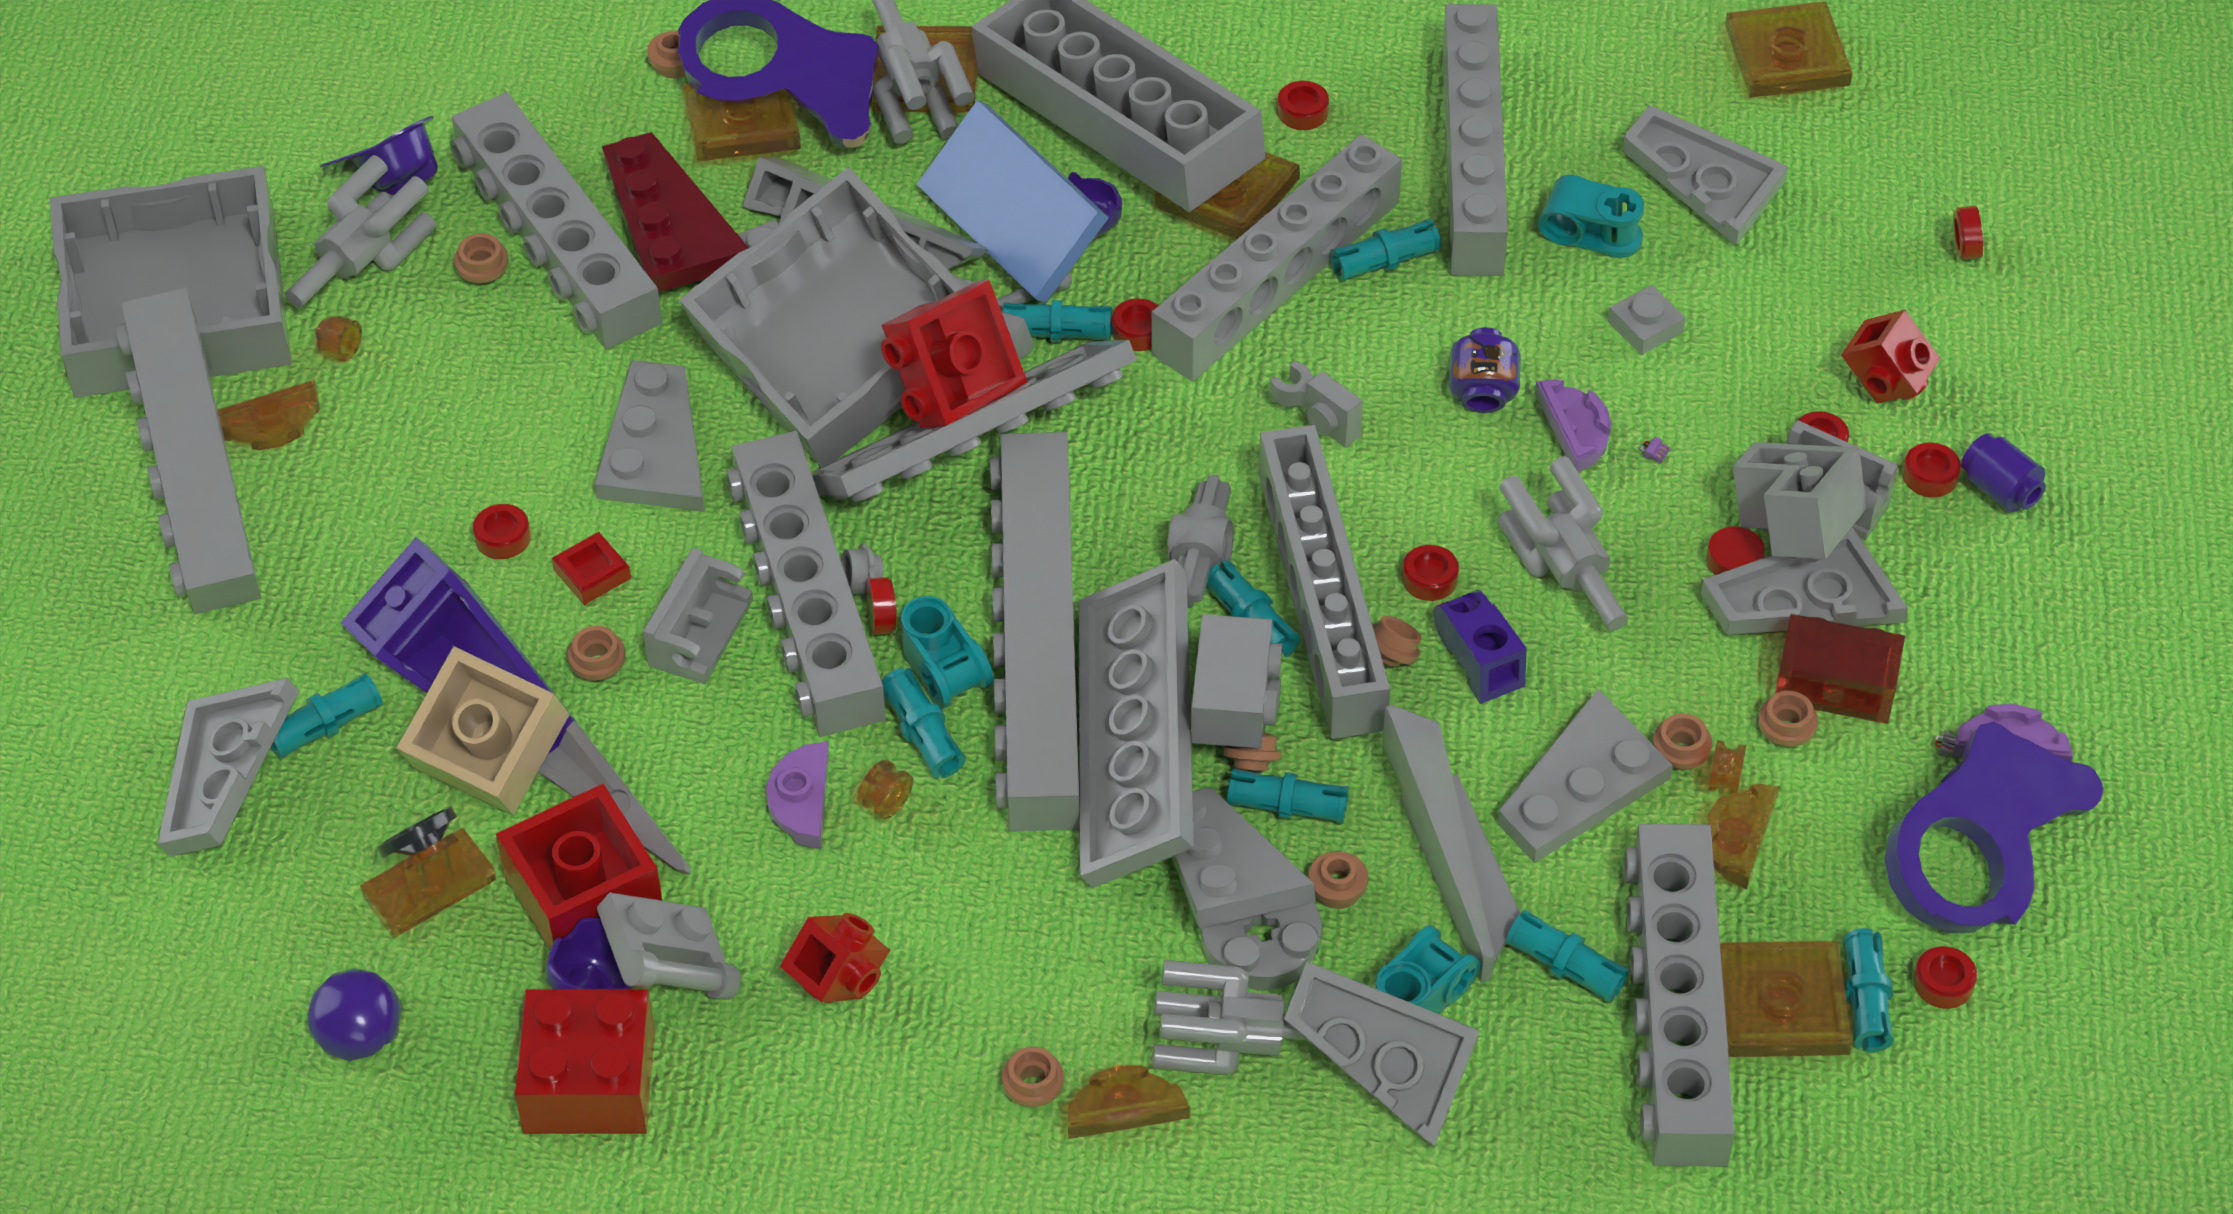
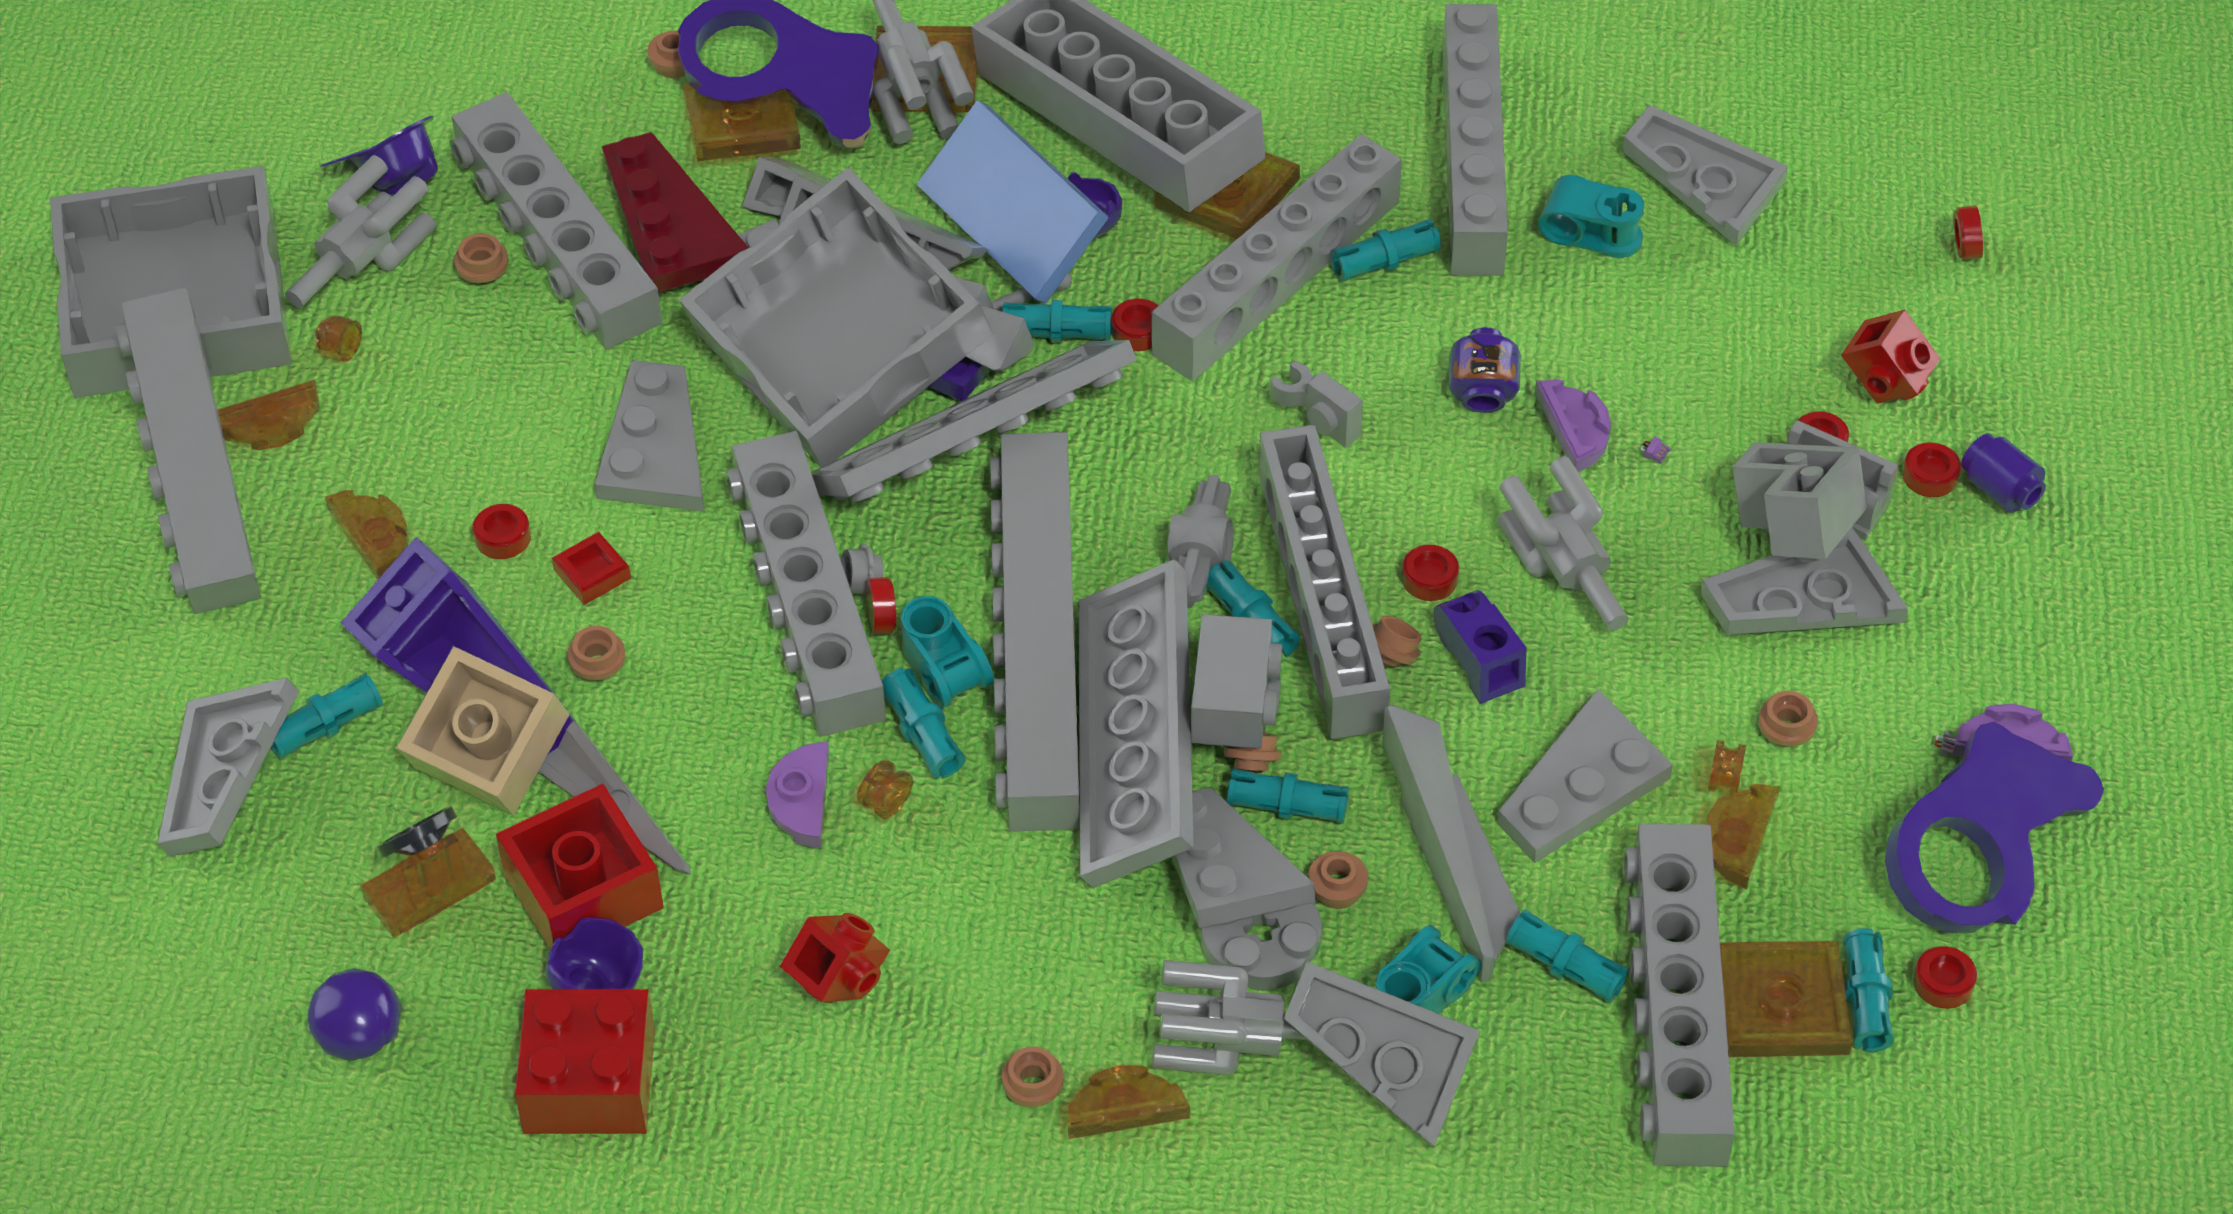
(372, 526): none -> clear orange plate
(667, 945): light grey plate -> none
(696, 617): light grey hinge -> none
(952, 355): red plate -> none
(1303, 105): red tile -> none
(1646, 319): light grey plate -> none
(1686, 730): nougat plate -> none
(1733, 548): red tile -> none
(1788, 49): clear orange plate -> none
(1841, 667): clear red brick -> none

